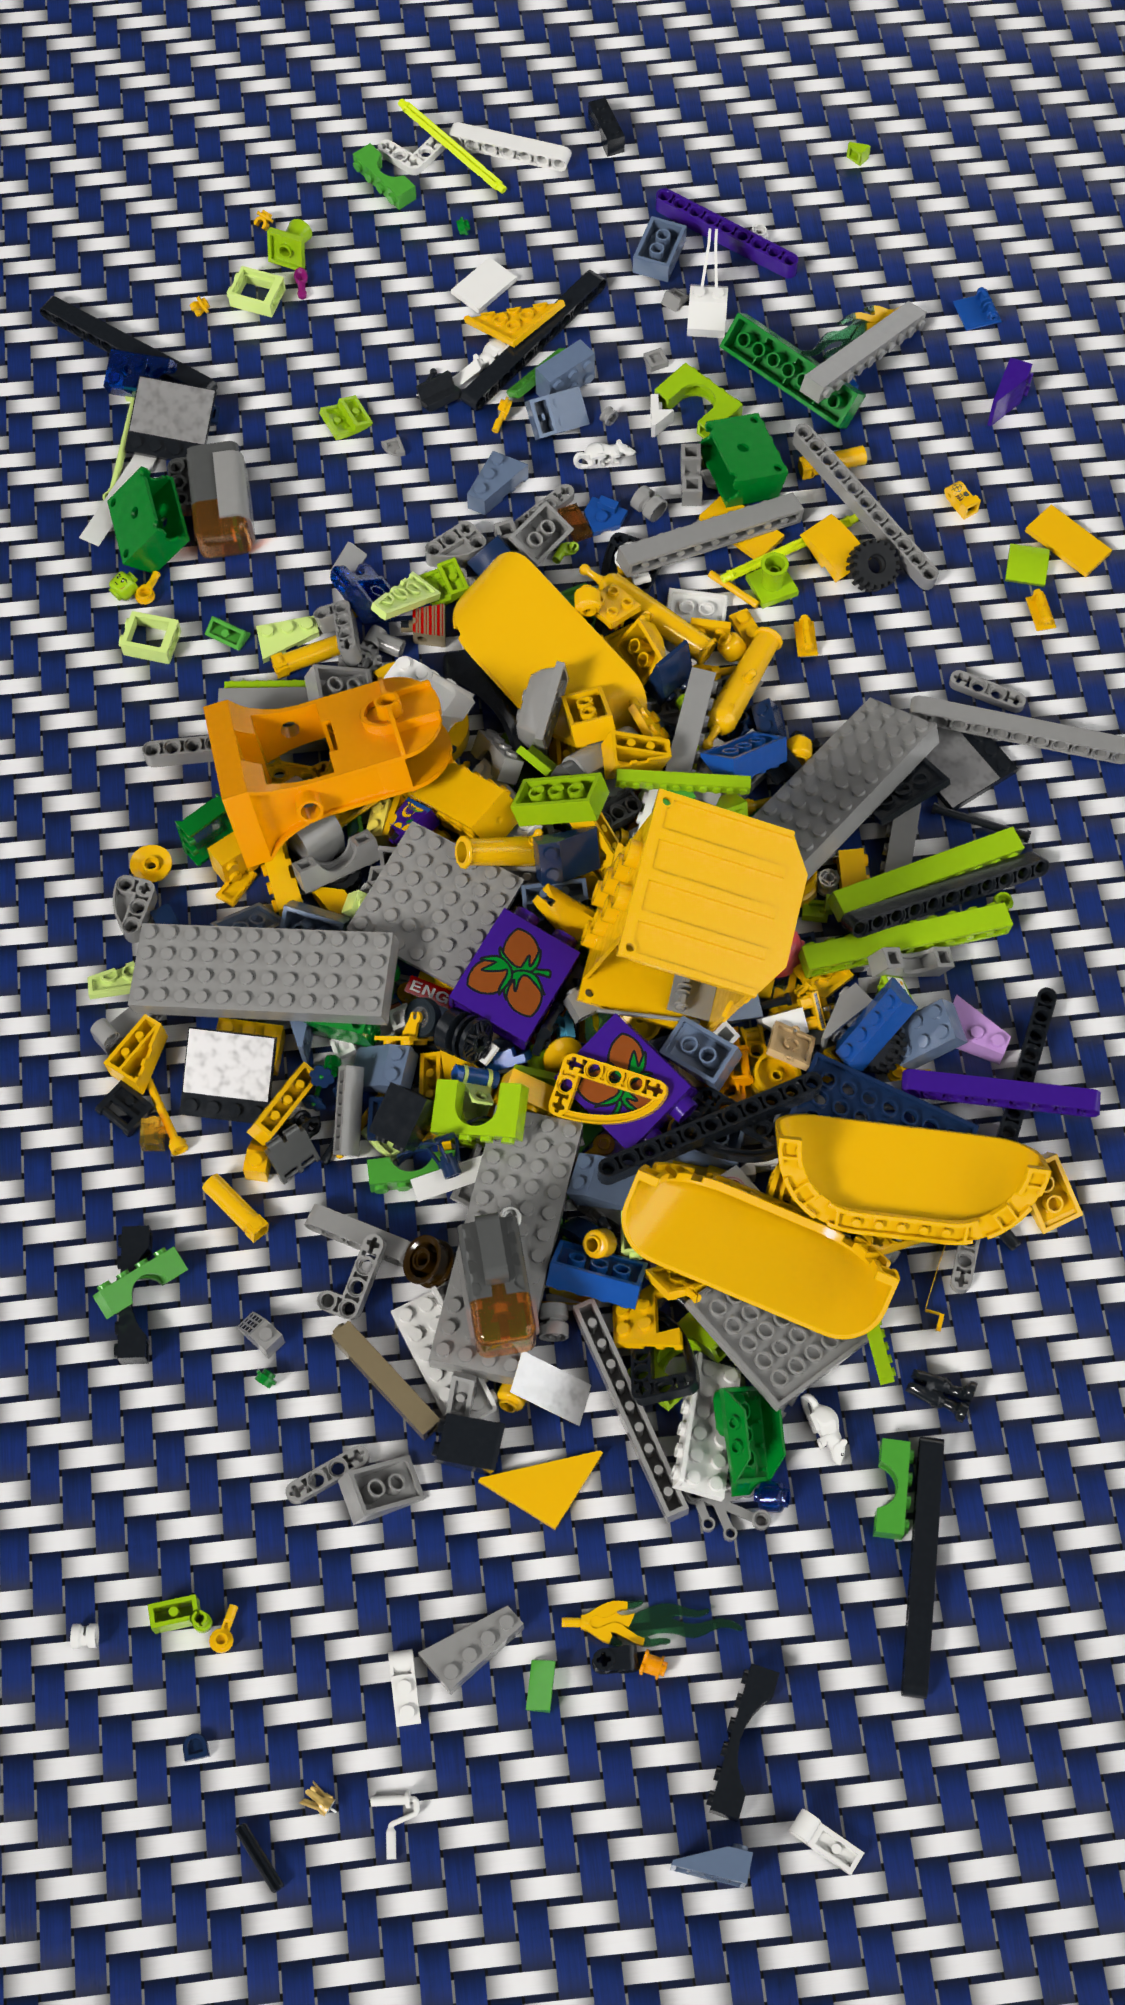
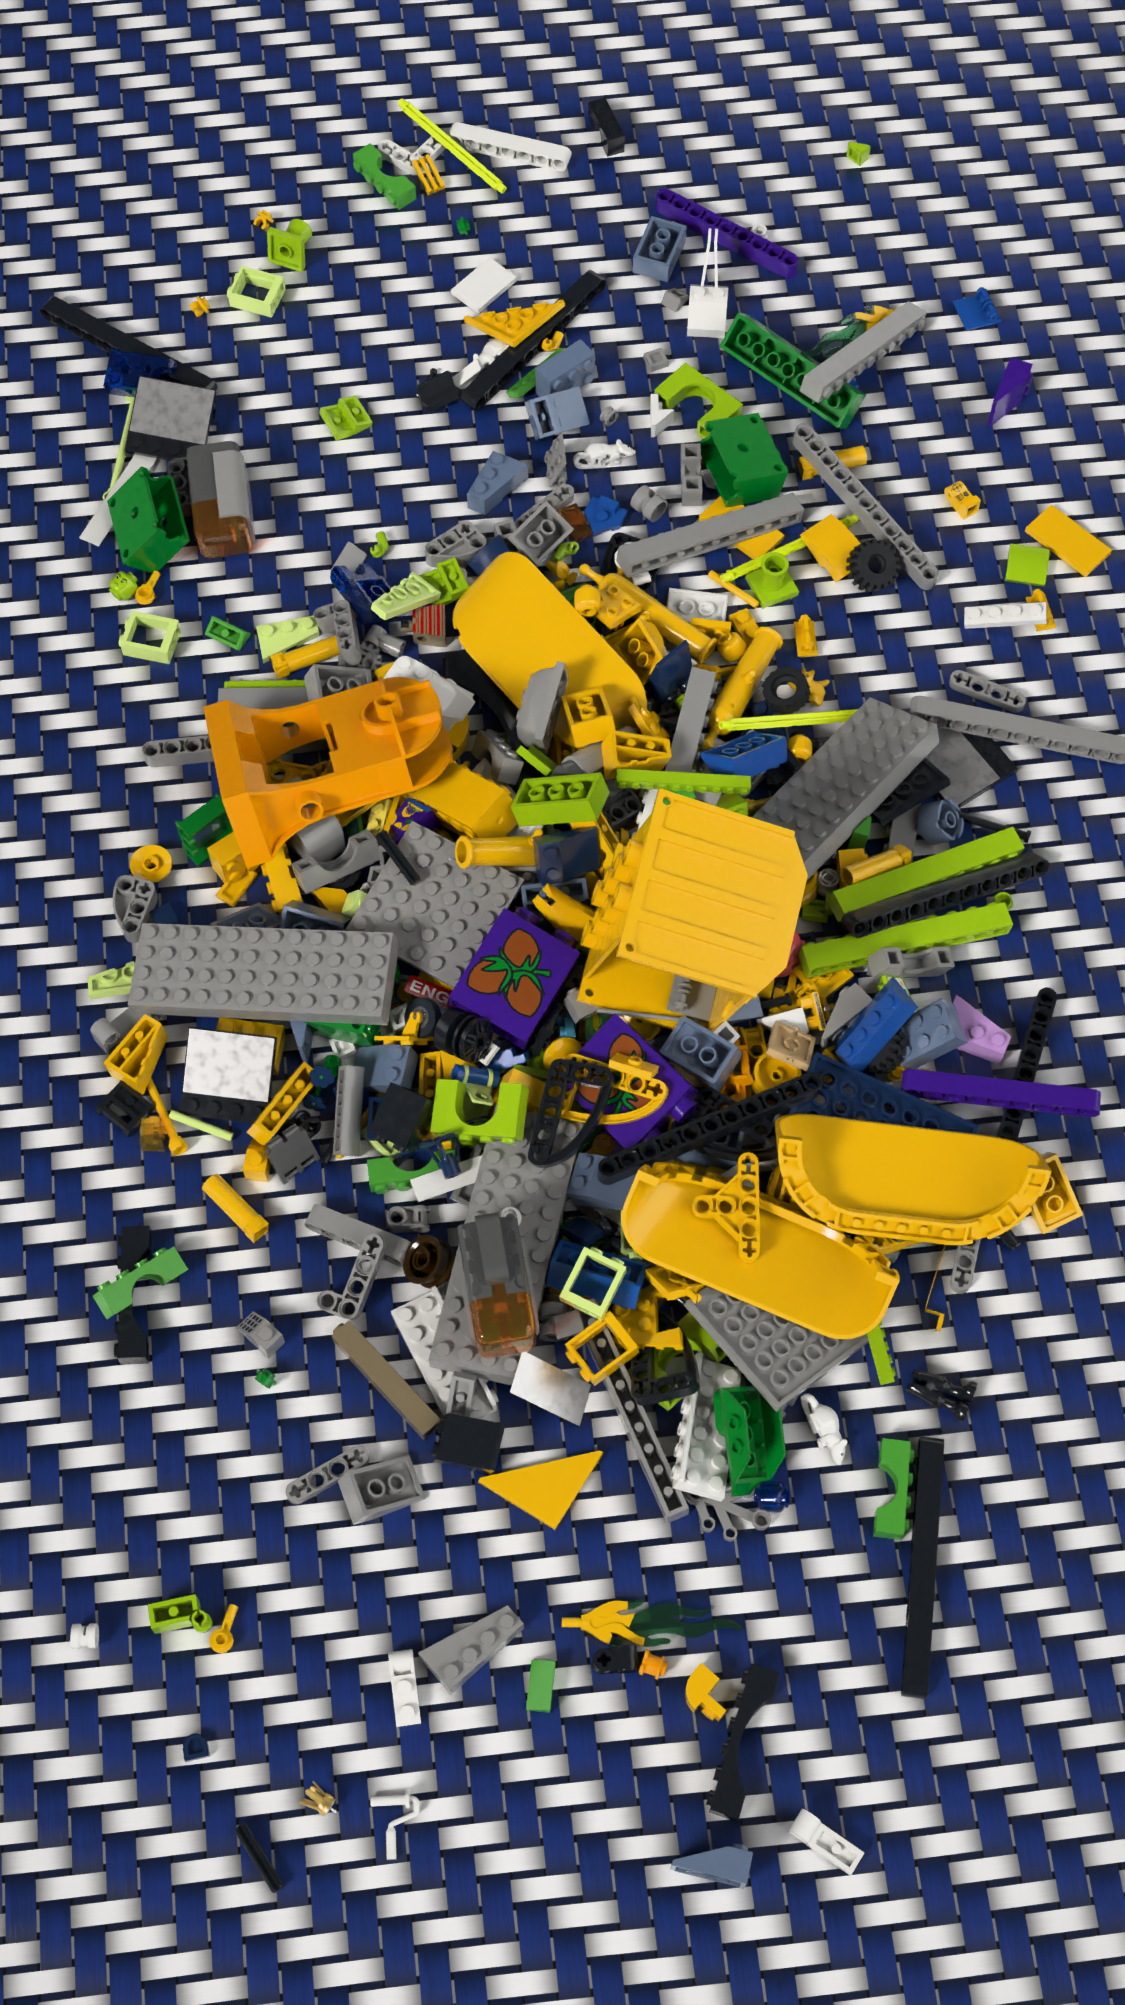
(201, 1125): none -> yellowish green piece
(301, 279): magenta piece -> none
(382, 546): none -> lime arm
(393, 447): light grey tile -> none
(398, 857): none -> black axle
(410, 1218): none -> light grey piece
(427, 158): none -> yellow tile
(504, 407): yellow plate -> none
(509, 1401): yellow head -> none
(551, 1124): none -> black beam
(552, 345): none -> yellow arm
(556, 462): none -> light grey hinge
(561, 571): none -> yellow plant
(567, 1324): none -> light grey slope
(582, 1304): none -> yellowish green window
(587, 1334): none -> yellow window
(599, 1243): yellow head -> none
(634, 1066): none -> yellow plate
(697, 1693): none -> yellow brick
(737, 1217): none -> yellow beam
(782, 676): none -> black tyre
(786, 720): none -> neon yellow piece
(816, 687): none -> yellow animal
(860, 835): none -> bright green slope
(876, 865): none -> yellow piece
(939, 822): none -> sand blue brick
(1005, 615): none -> white plate

